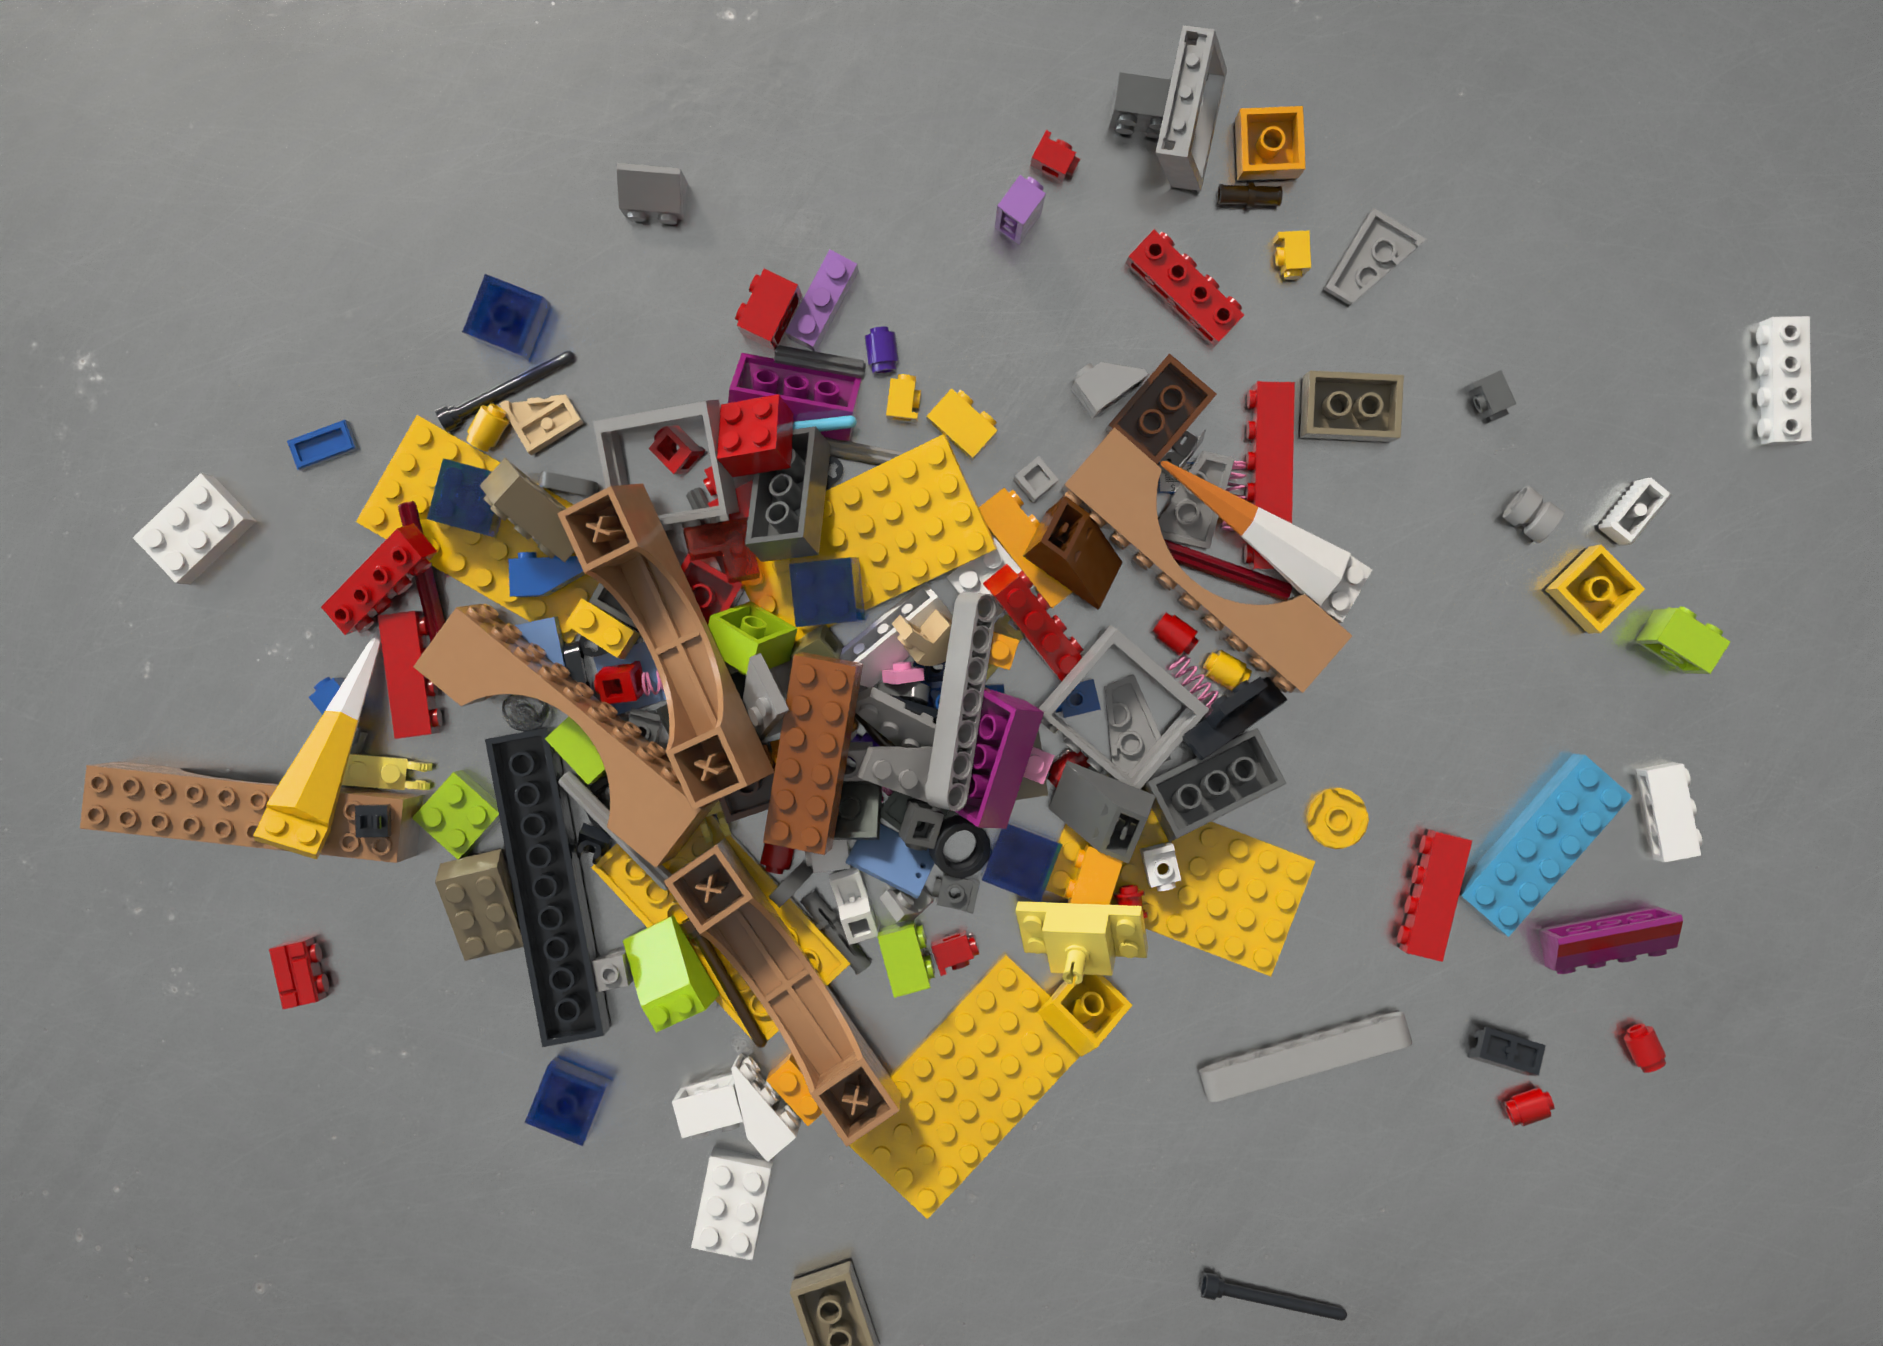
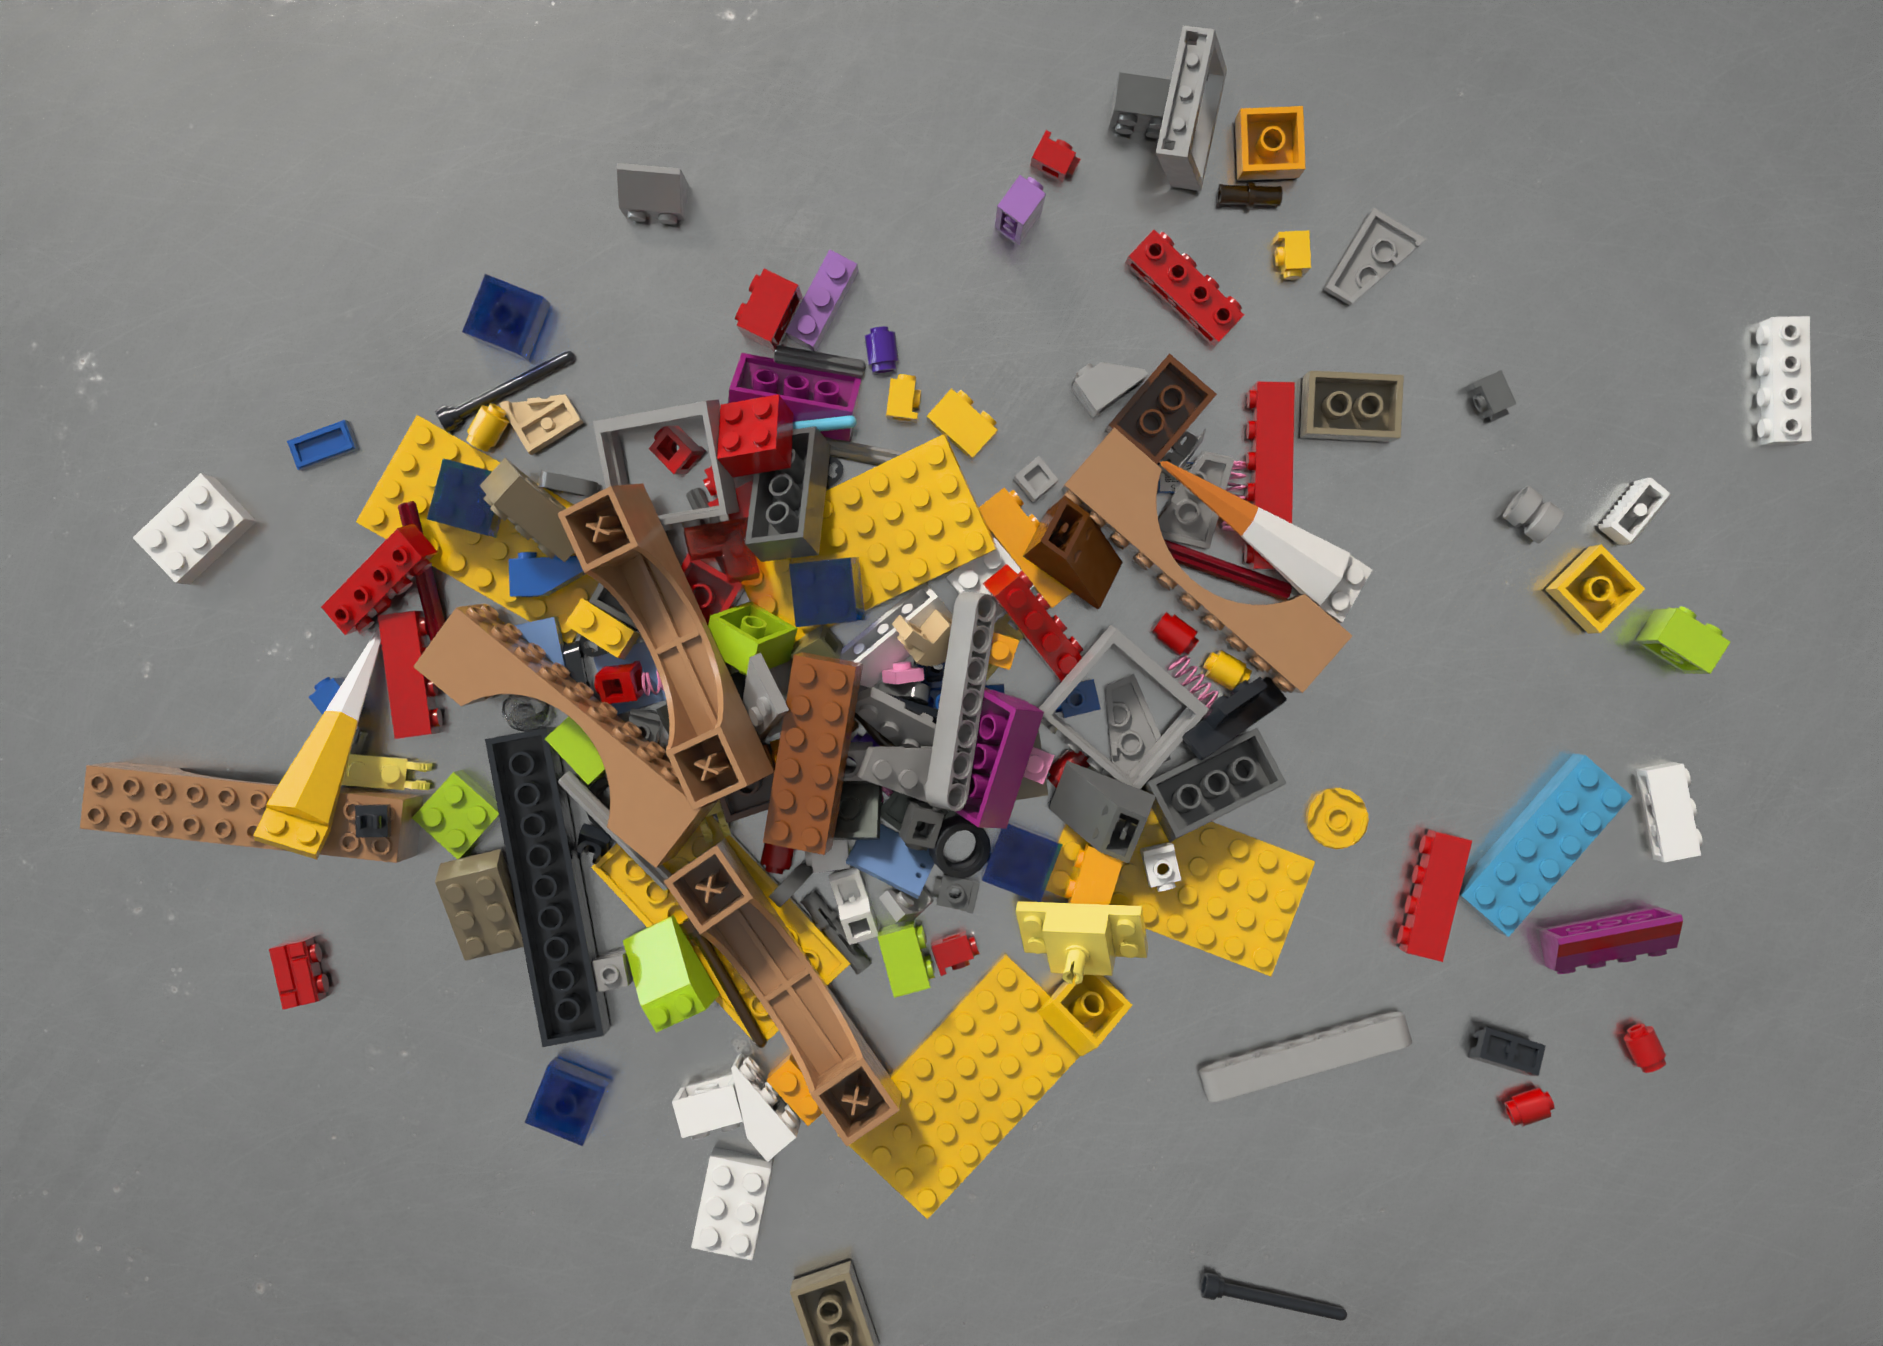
(1130, 896): red brick -> none

